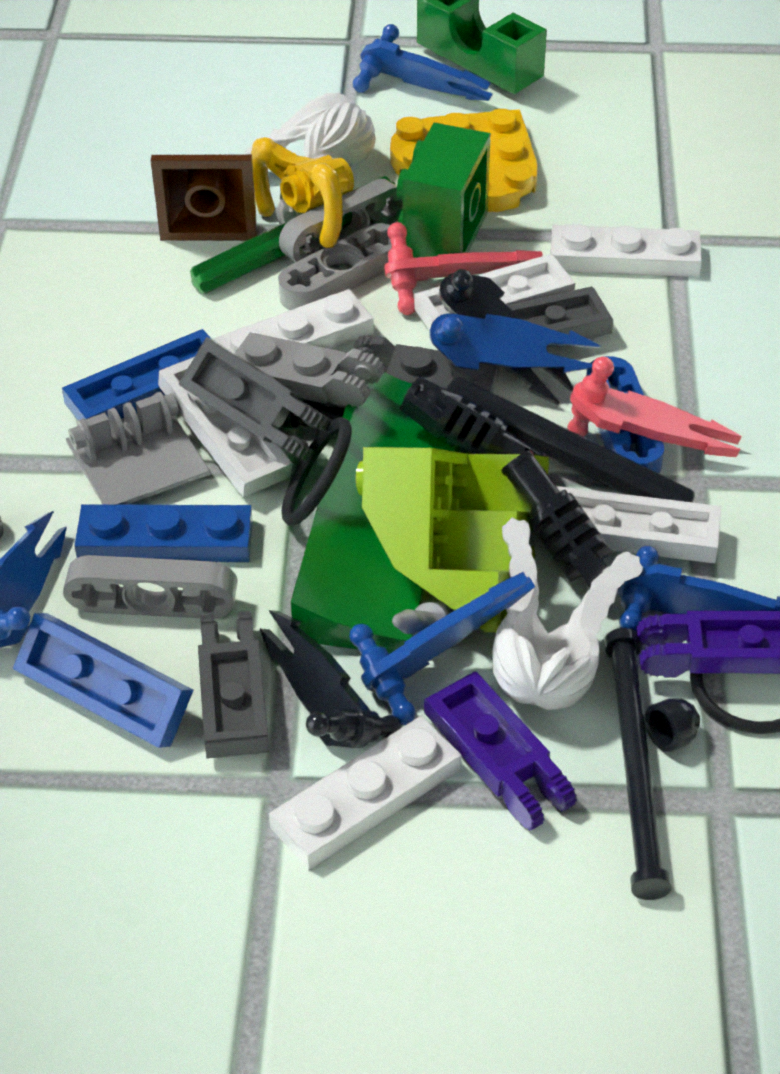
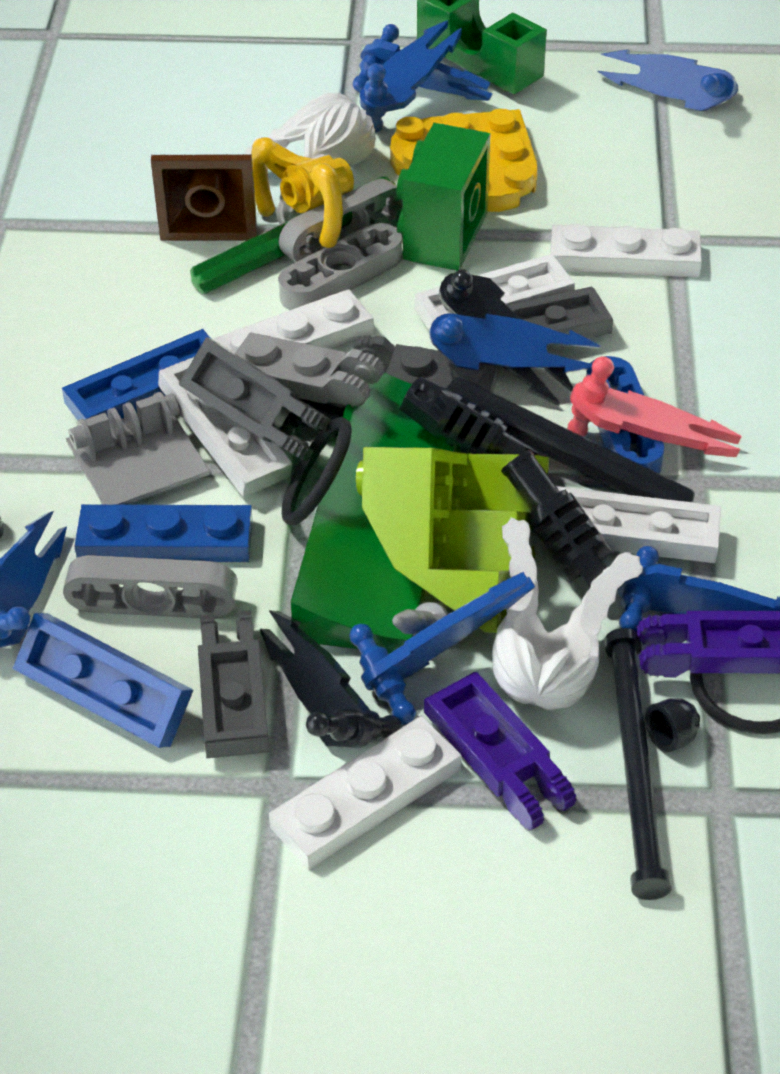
(395, 82): none -> blue piece
(406, 270): coral piece -> none
(676, 78): none -> piece

